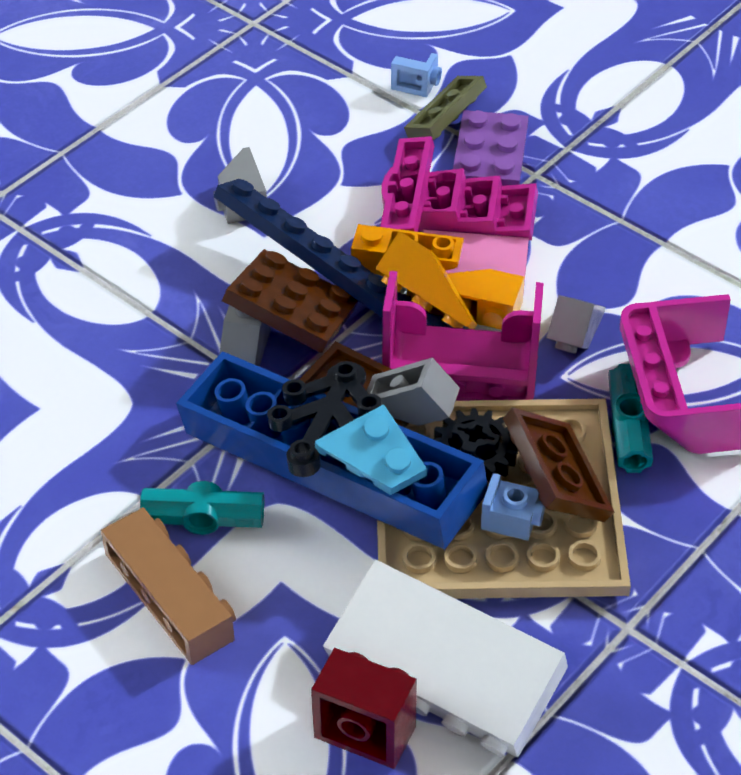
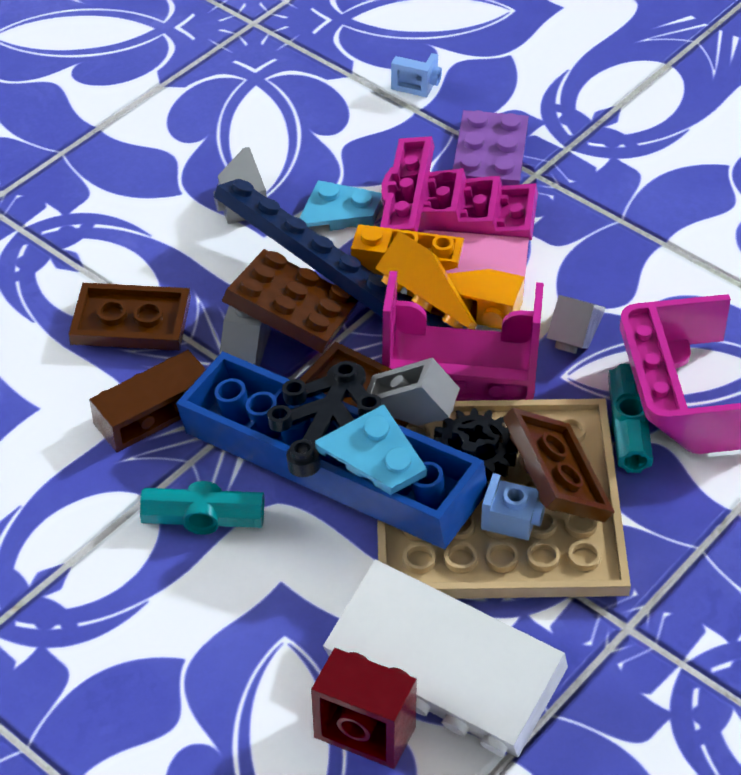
(130, 316): none -> reddish brown plate
(144, 401): none -> reddish brown brick
(169, 585): medium nougat brick -> none
(341, 206): none -> medium azure wing
(446, 107): olive plate -> none

